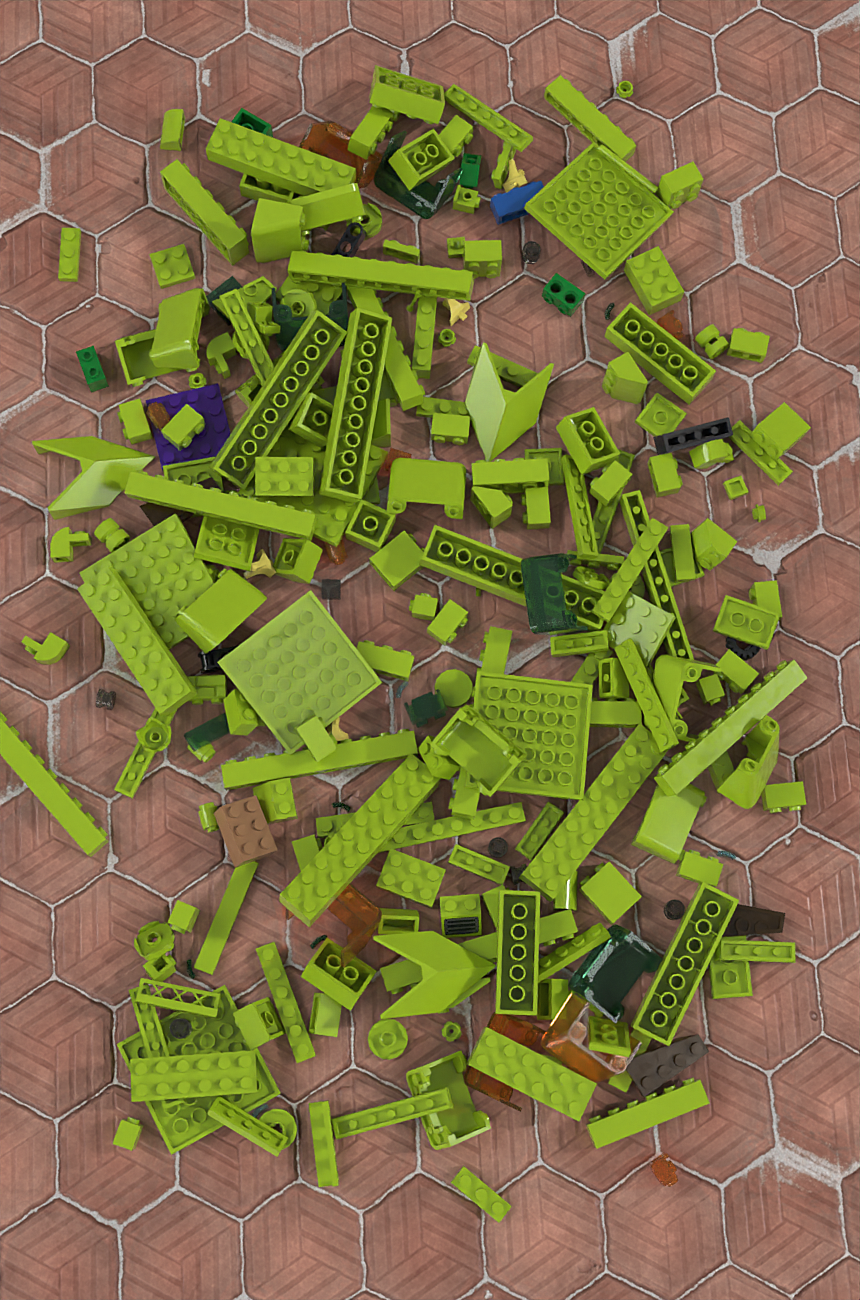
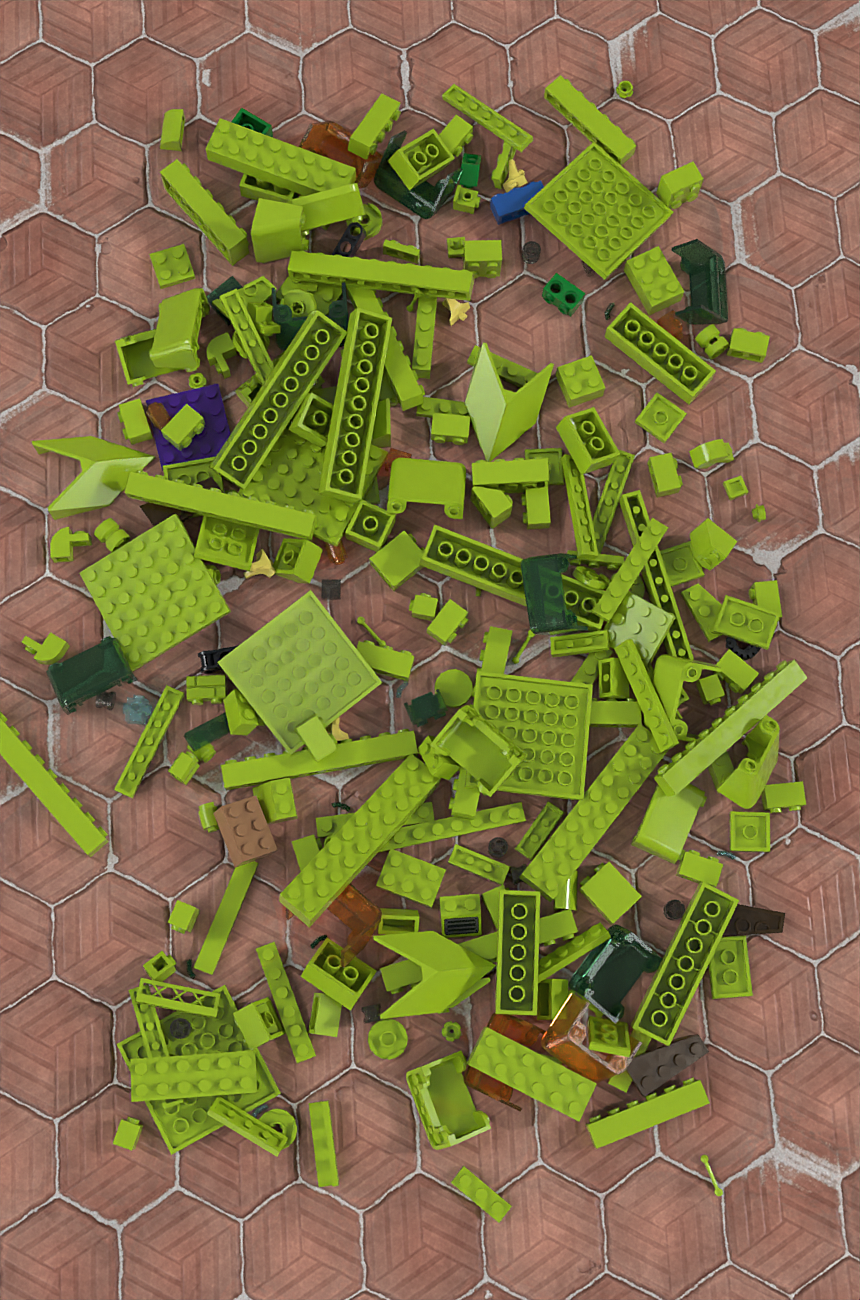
(69, 254): lime plate -> none
(89, 674): none -> clear green windscreen
(92, 369): green brick -> none
(135, 716): none -> clear light blue brick
(137, 641): lime brick -> none
(152, 727): lime piece -> none
(163, 944): lime plate -> none
(184, 767): none -> lime brick
(219, 610): lime windscreen -> none
(284, 476): lime brick -> none
(361, 621): none -> lime hinge
(371, 1013): none -> clear smoke wheel
(392, 1113): lime tile -> none
(407, 95): lime slope -> none
(447, 333): lime plate -> none
(515, 660): none -> lime hinge
(580, 381): none -> lime brick
(610, 483): lime brick -> none
(624, 380): lime slope -> none
(626, 167): lime piece -> none
(664, 1170): clear orange brick -> none
(682, 552): lime tile -> none
(693, 436): black brick -> none
(704, 609): none -> lime wing
(707, 284): none -> clear green windscreen
(718, 1191): none -> lime hinge
(749, 831): none -> lime plate
(756, 951): lime tile -> none
(775, 469): lime plate -> none
(780, 431): lime brick -> none

